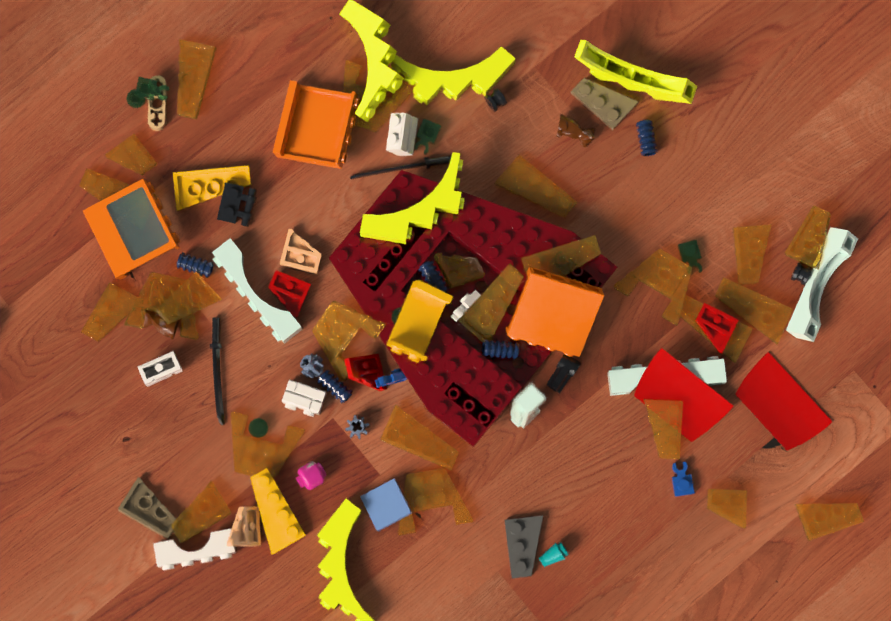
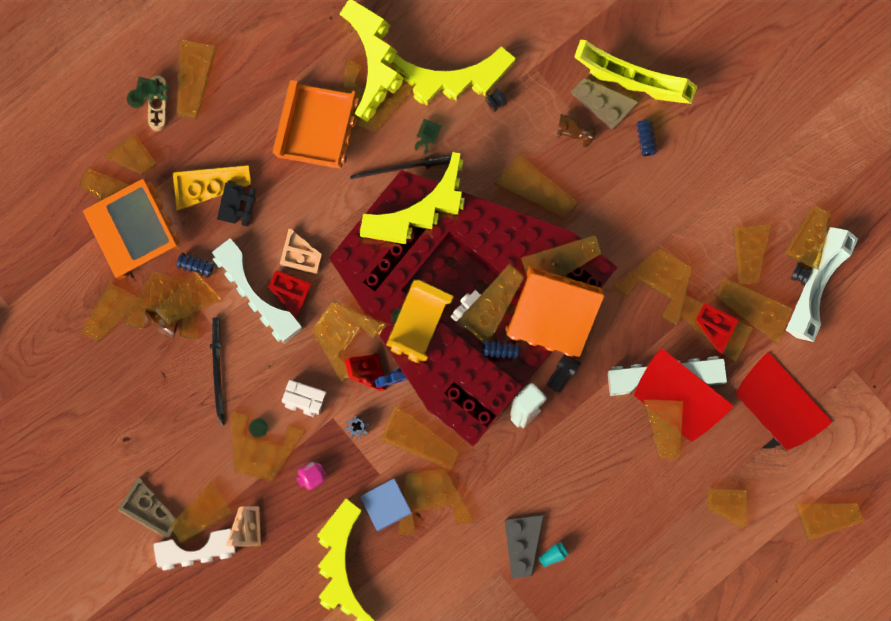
(160, 369): white brick -> none
(277, 518): yellow wing -> none
(311, 365): sand blue gear -> none
(336, 387): dark blue piece -> none
(401, 134): white brick -> none
(432, 276): dark blue piece -> none
(458, 269): clear yellow wing -> none
(682, 483): blue plate -> none
(690, 254): clear green plate -> none

